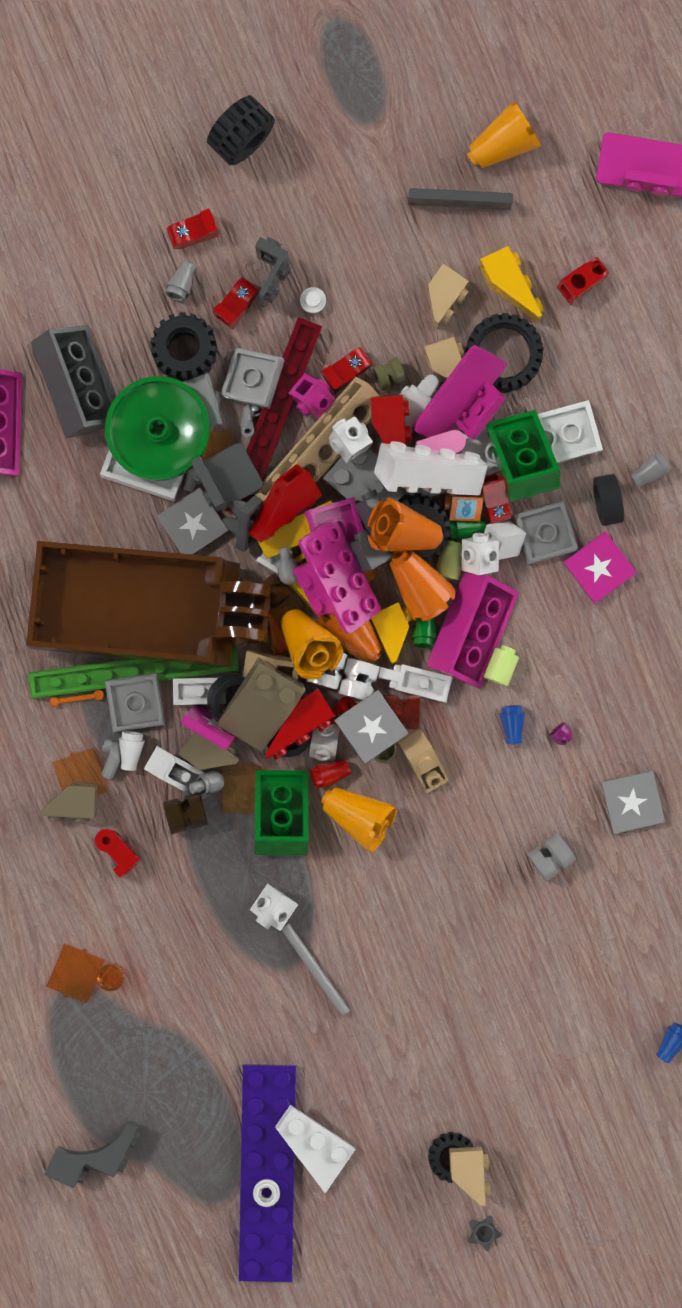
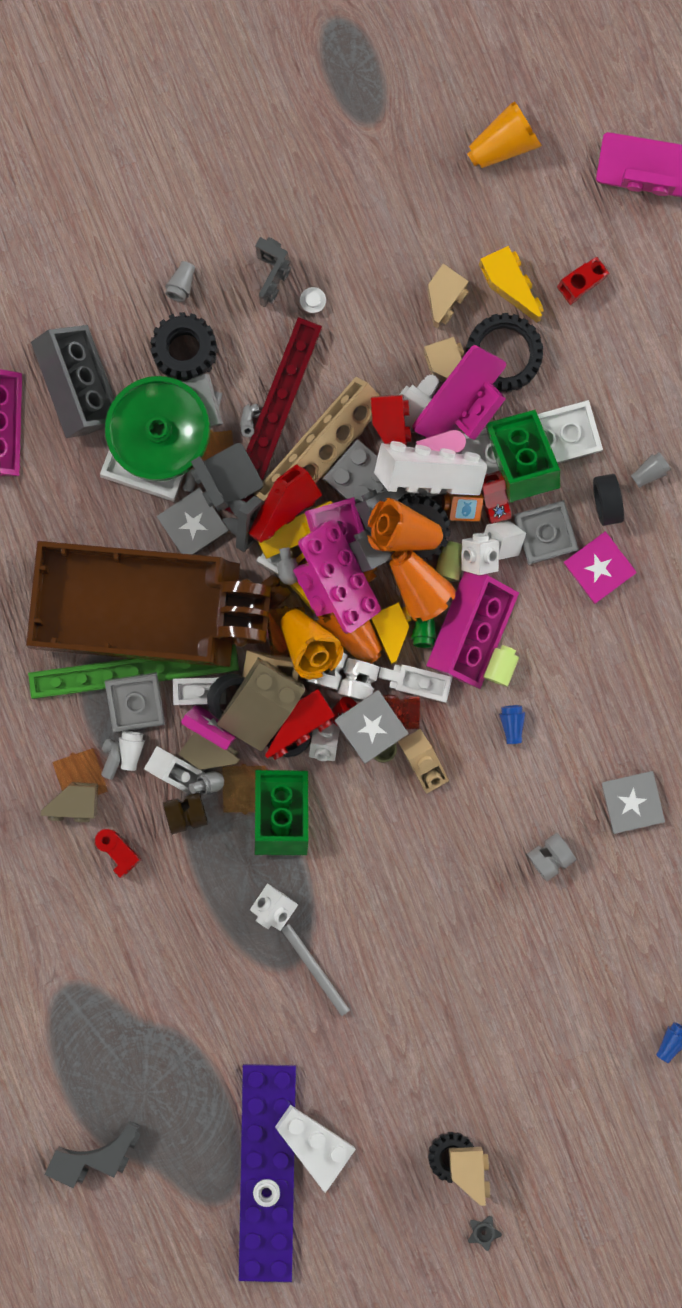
(55, 701): orange hinge -> none
(75, 973): clear orange piece -> none
(111, 977): clear orange wheel -> none
(193, 230): red leg -> none
(236, 302): red leg -> none
(240, 130): black tyre -> none
(252, 378): light grey tile -> none
(312, 396): dark pink brick -> none
(329, 773): red cone -> none
(346, 369): red leg -> none
(349, 439): white brick -> none
(359, 816): light orange cone -> none
(389, 374): olive wheel -> none
(460, 198): dark grey tile -> none
(465, 529): green cone -> none
(561, 734): magenta hinge -> none

